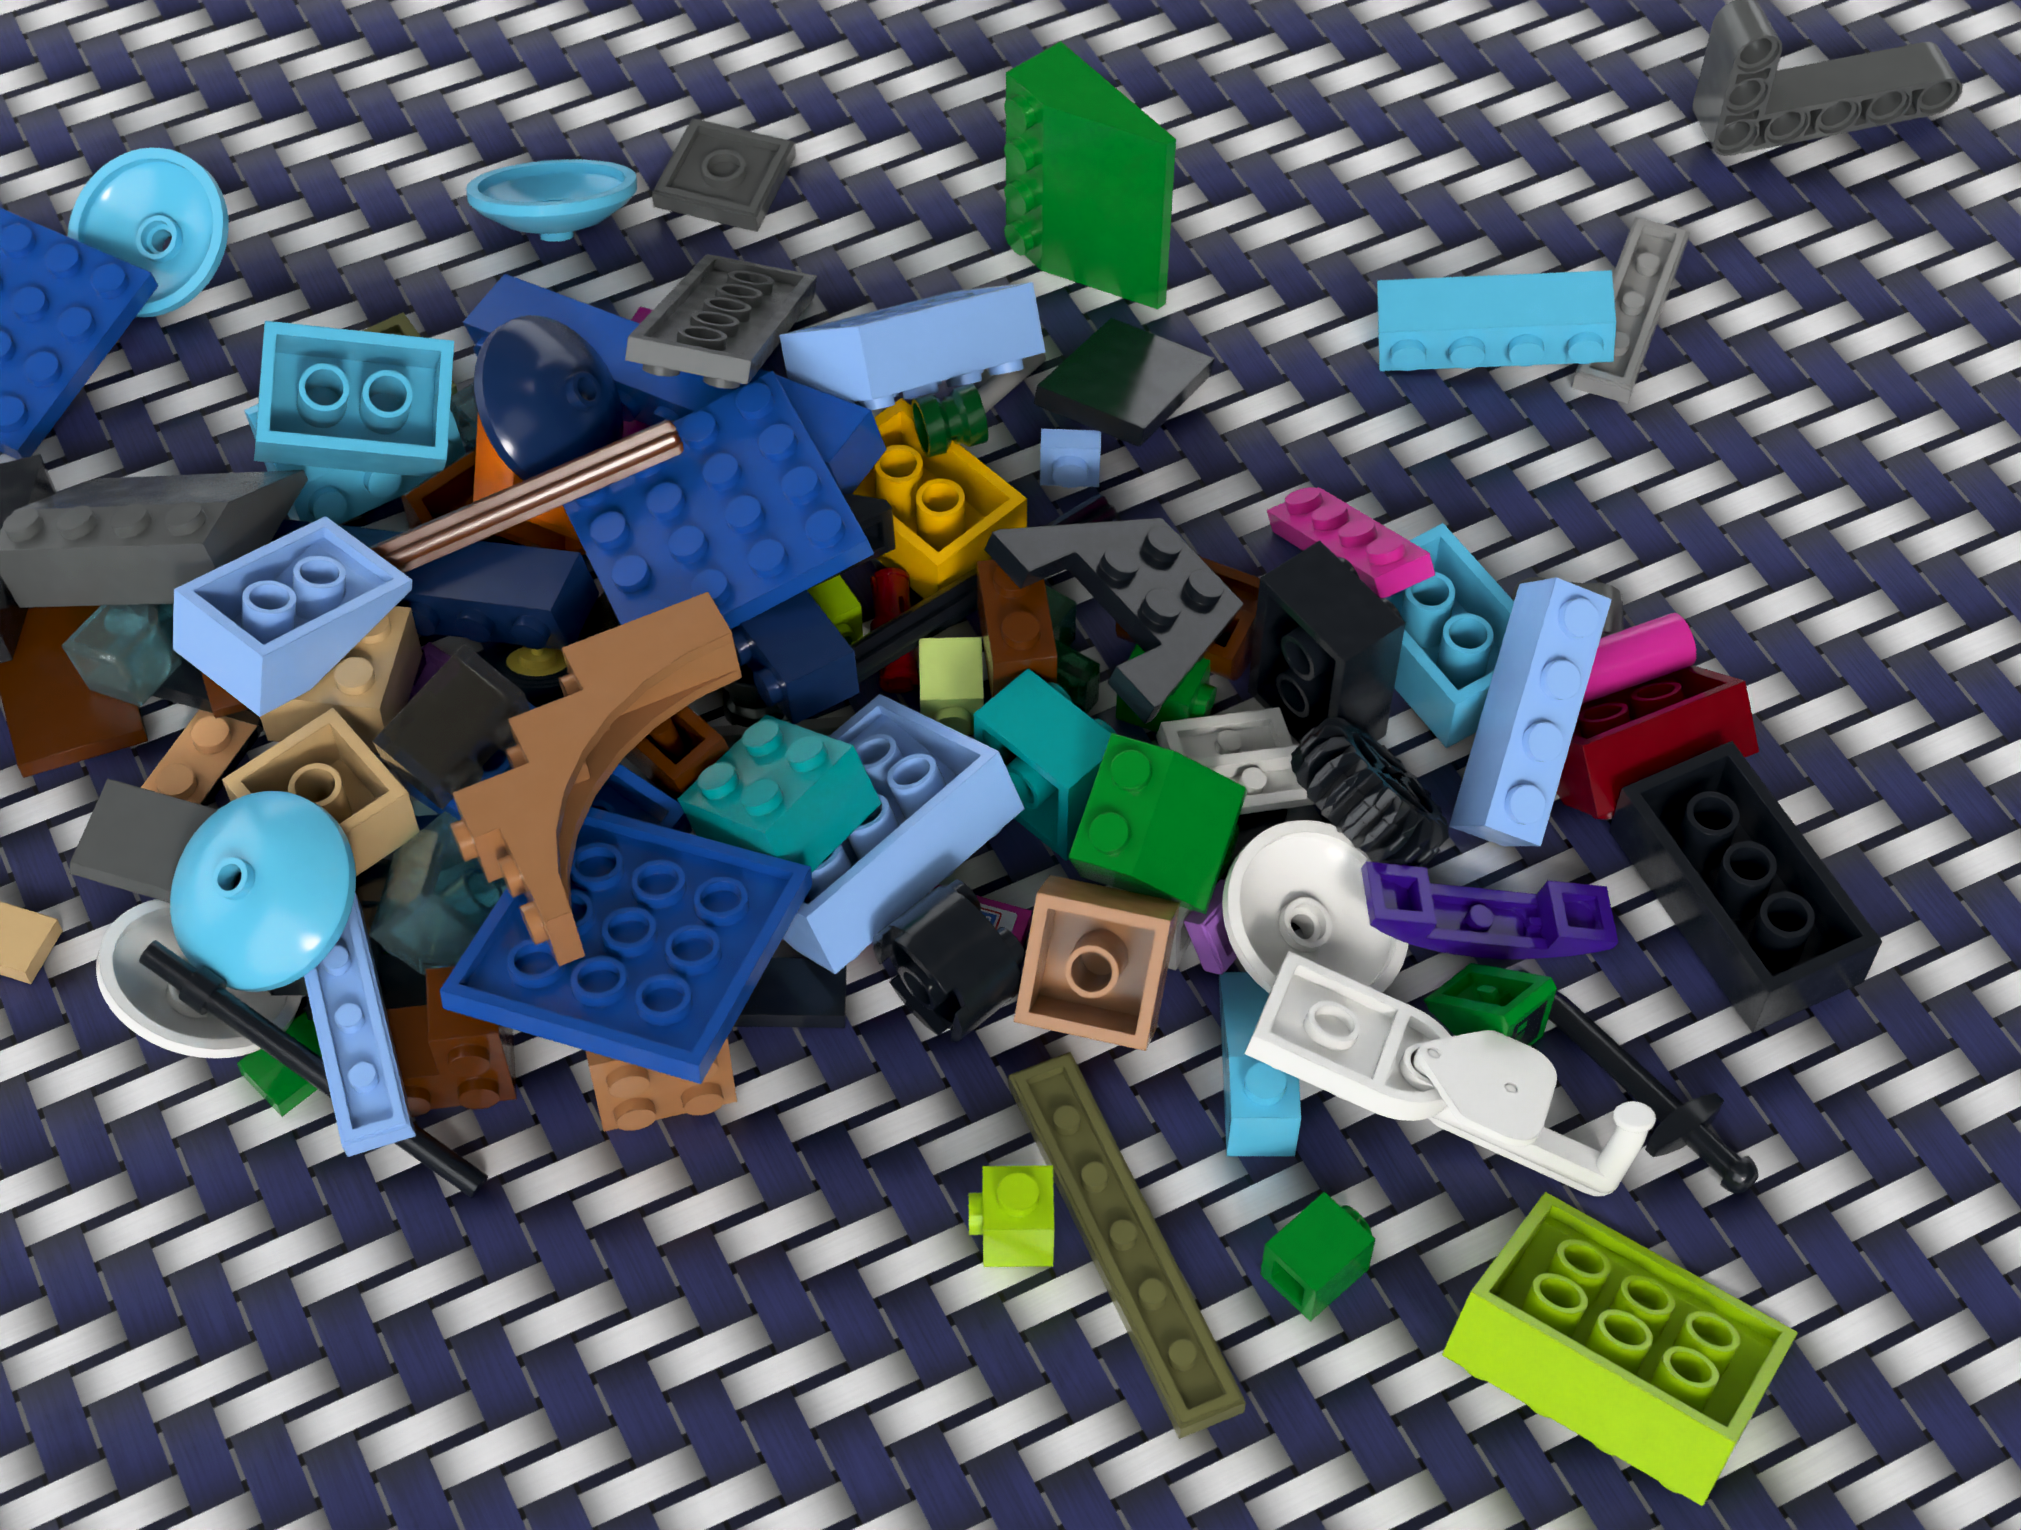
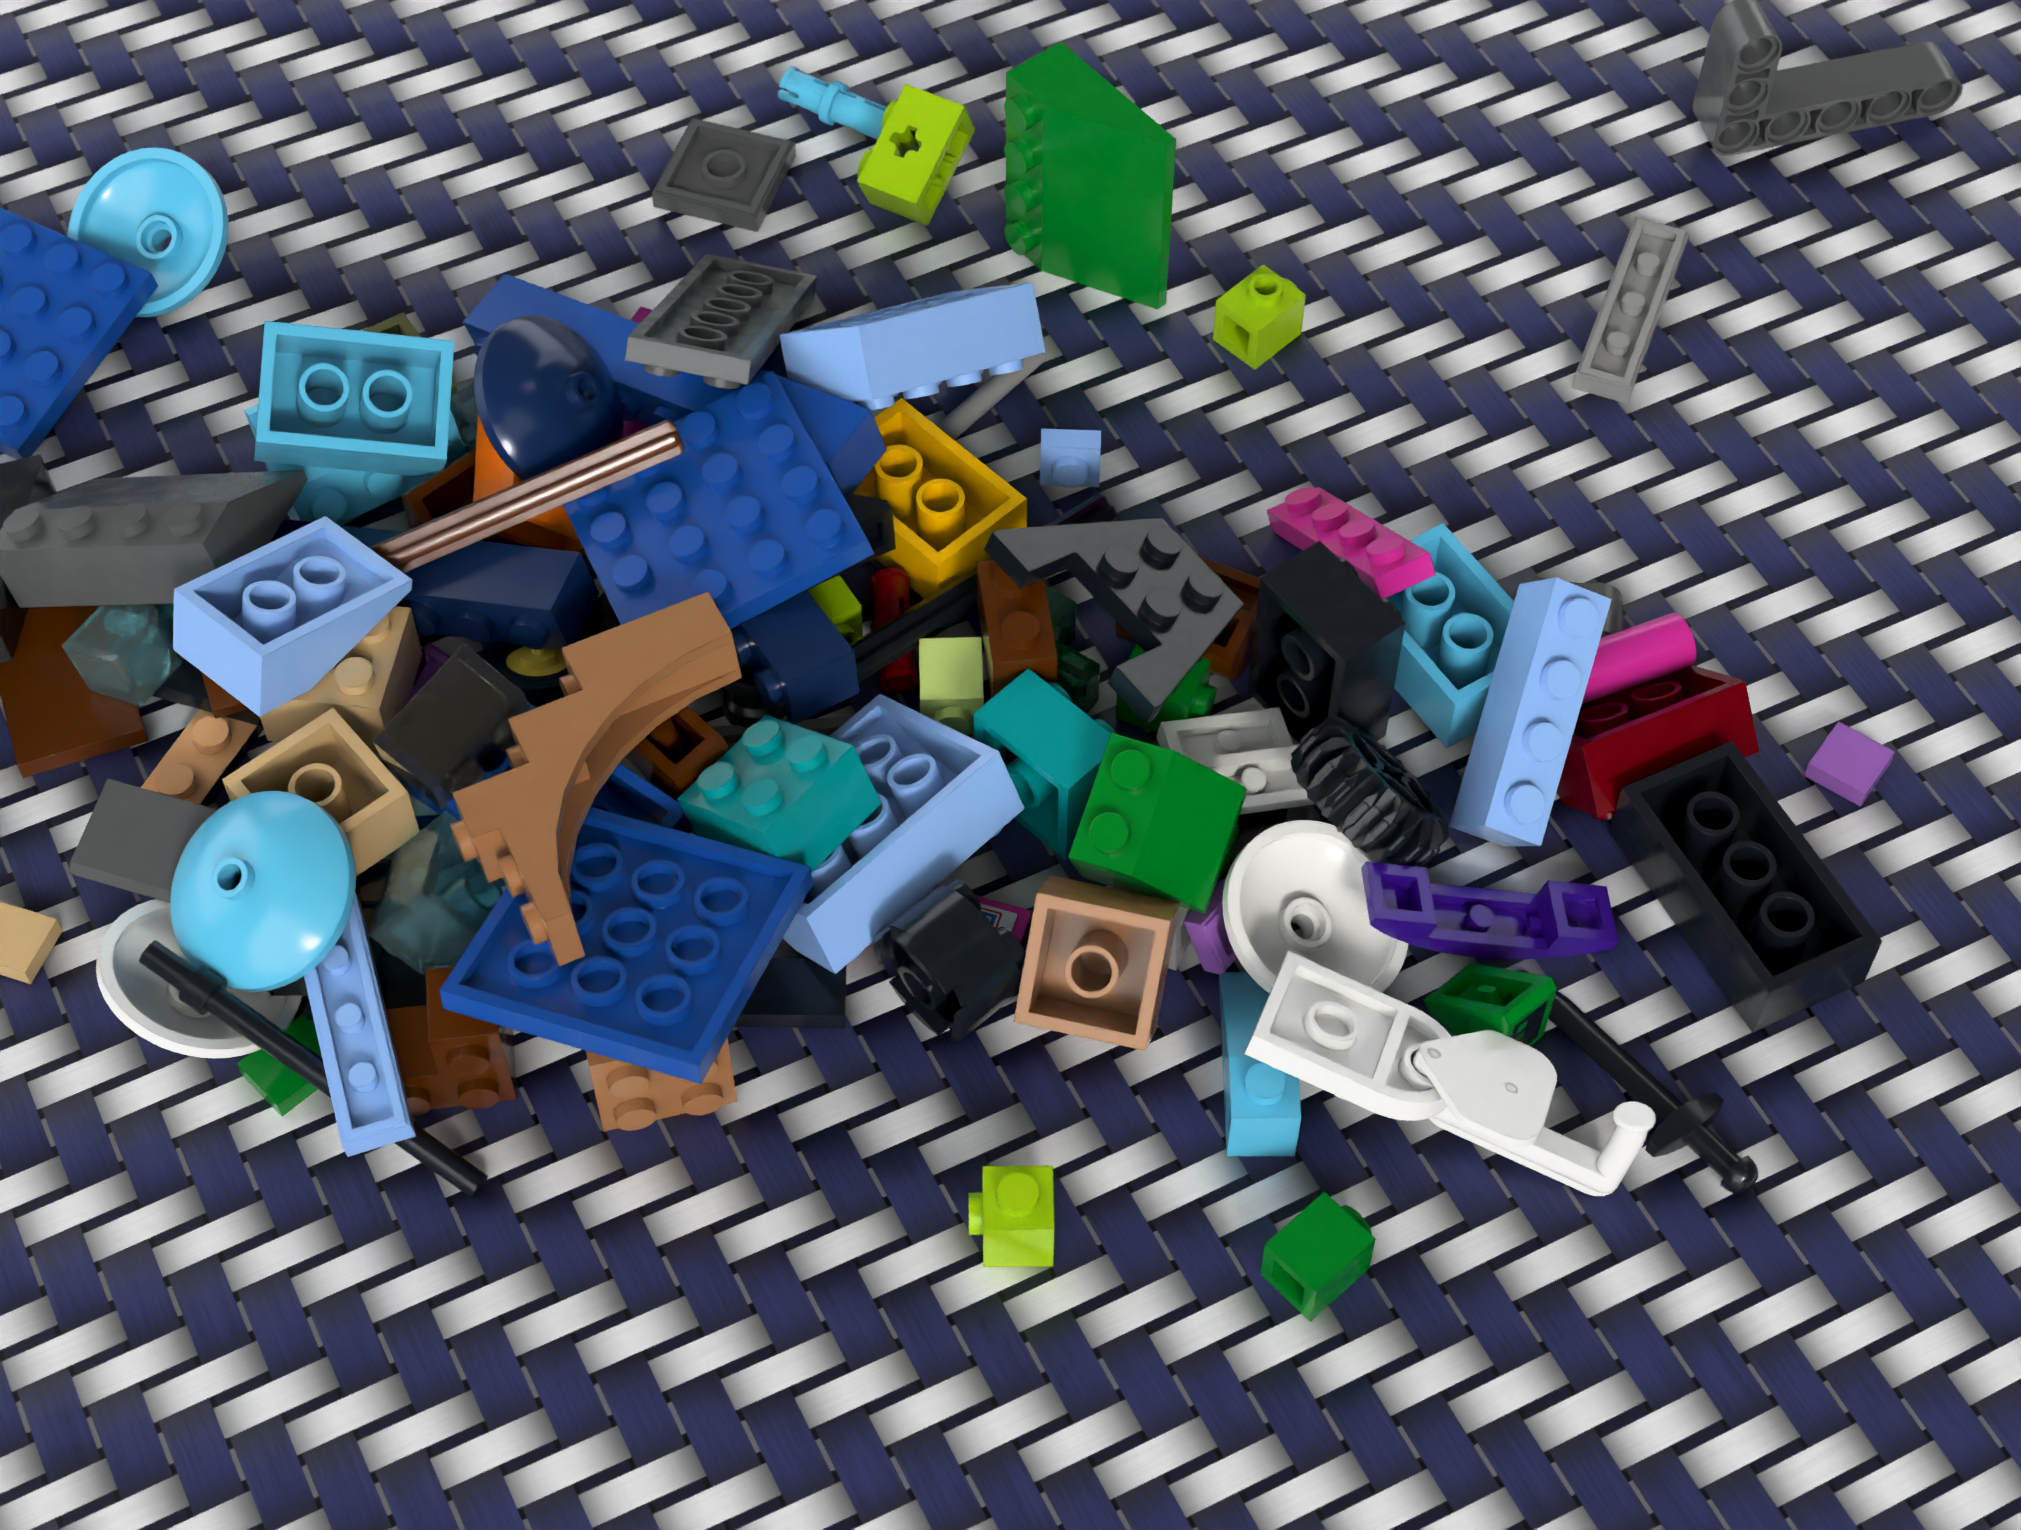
(552, 195): medium azure dish -> none
(832, 102): none -> medium azure pin
(915, 154): none -> lime brick
(956, 419): dark green wheel -> none
(1124, 381): black tile -> none
(1126, 1246): olive tile -> none
(1259, 316): none -> lime brick
(1496, 320): medium azure brick -> none
(1619, 1346): lime slope -> none
(1849, 763): none -> medium lavender tile

